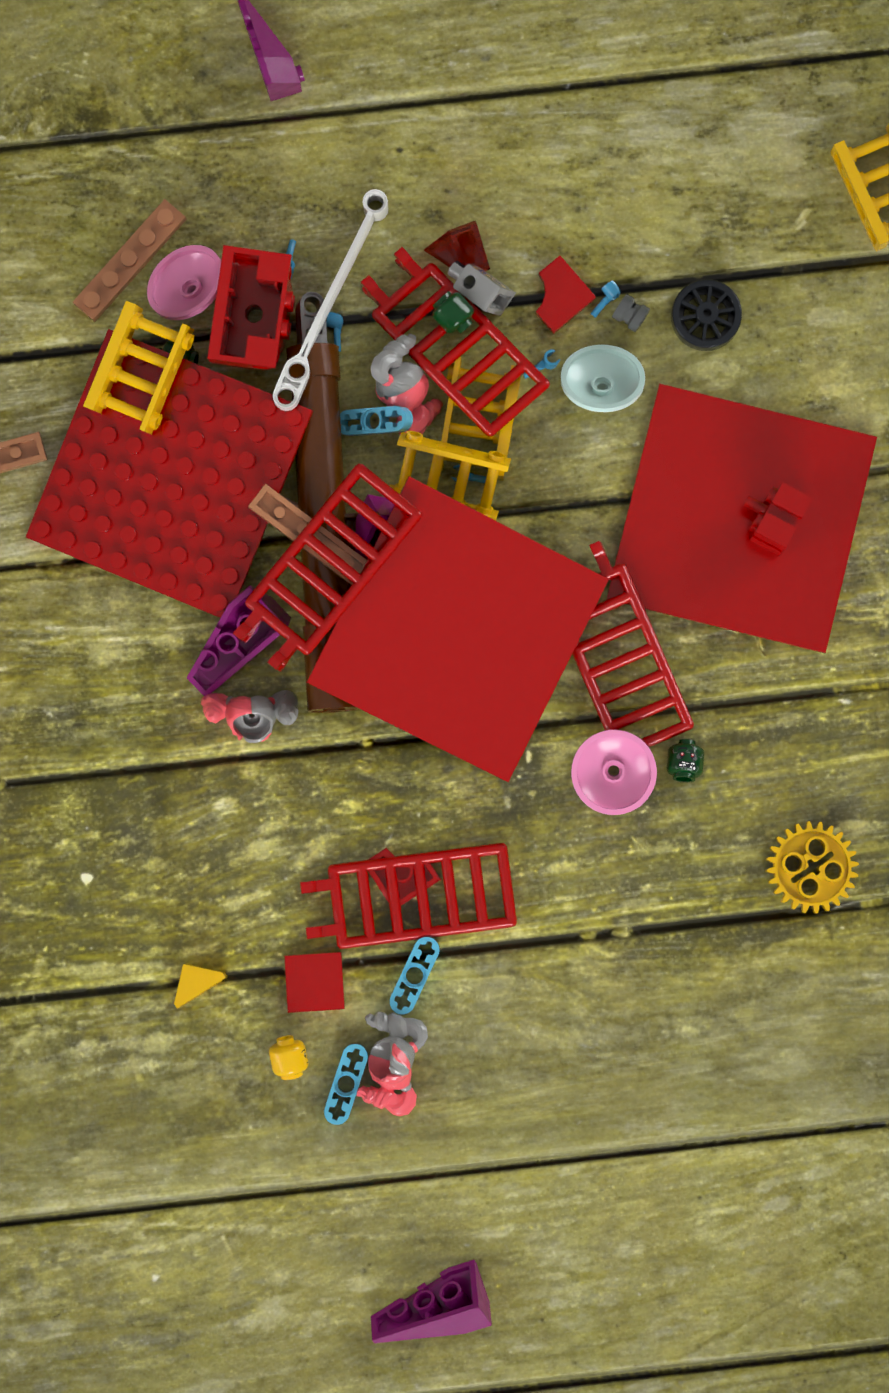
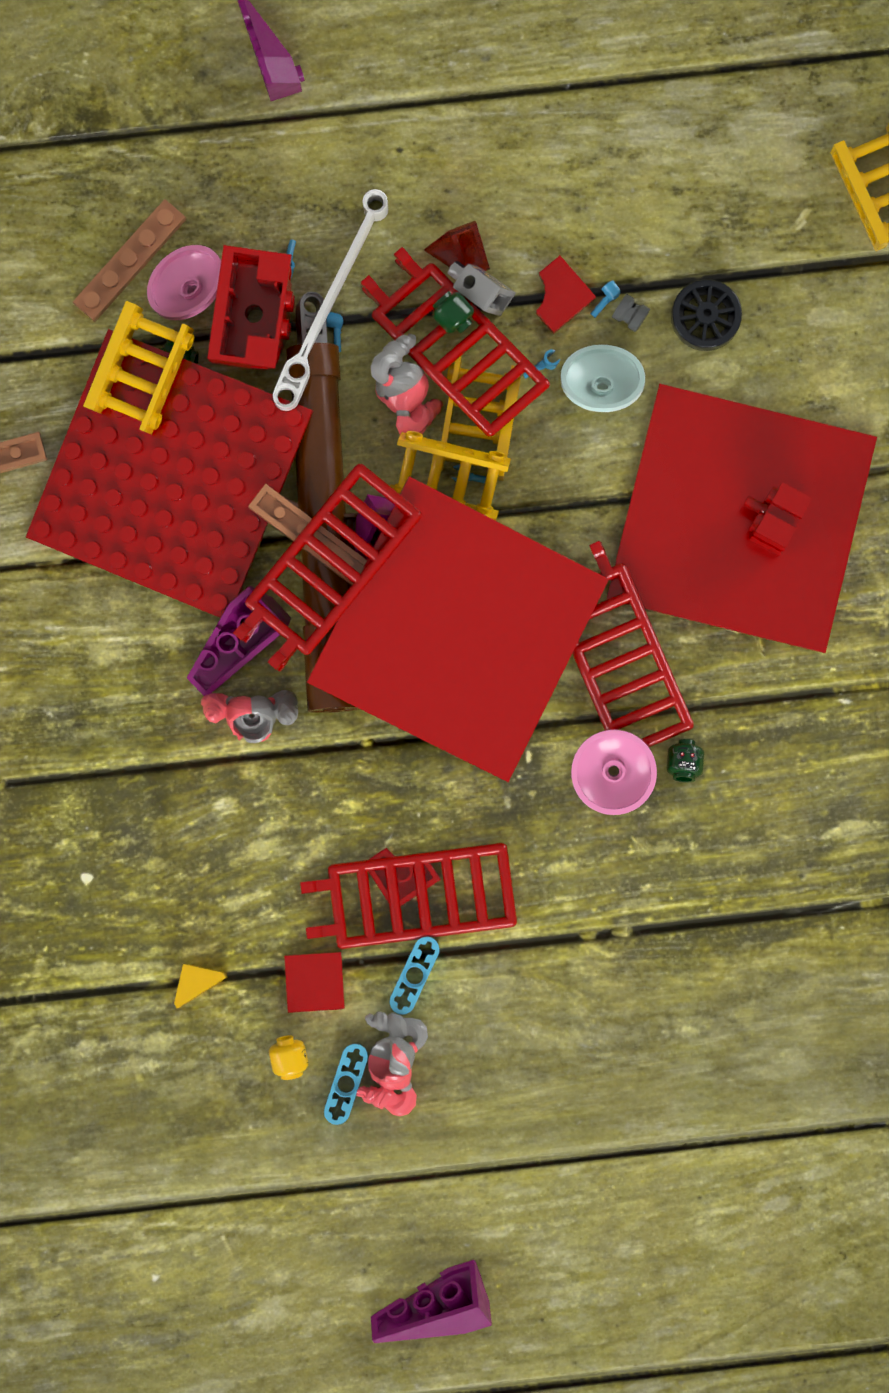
(384, 425): medium azure beam -> none
(826, 889): yellow gear -> none

